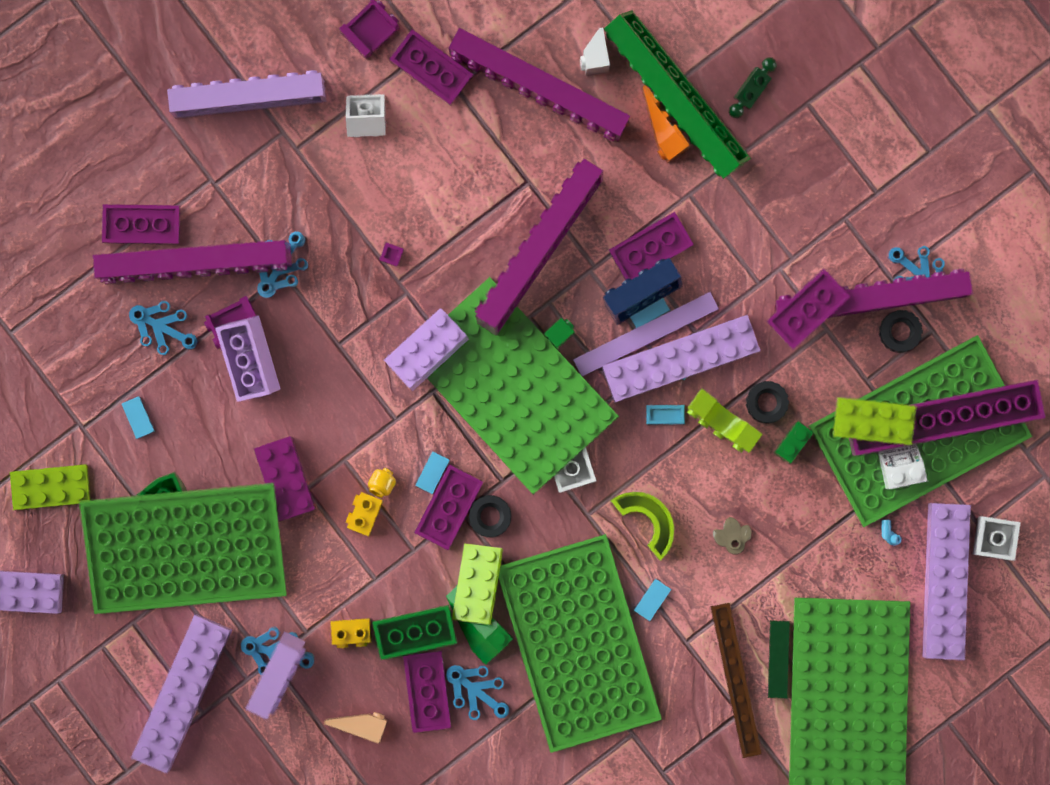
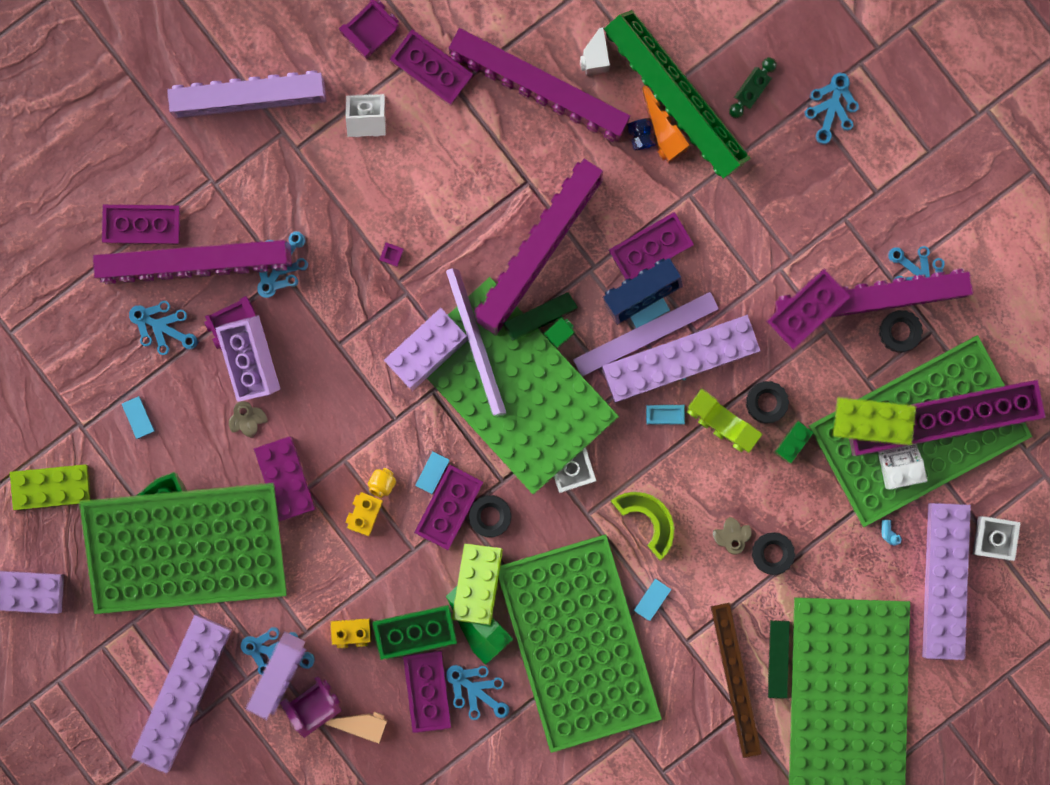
(248, 421): none -> dark tan plate
(312, 708): none -> magenta panel
(476, 342): none -> lavender tile
(540, 316): none -> dark green tile
(642, 134): none -> clear blue wheel
(773, 568): none -> black tyre
(833, 104): none -> dark azure plant

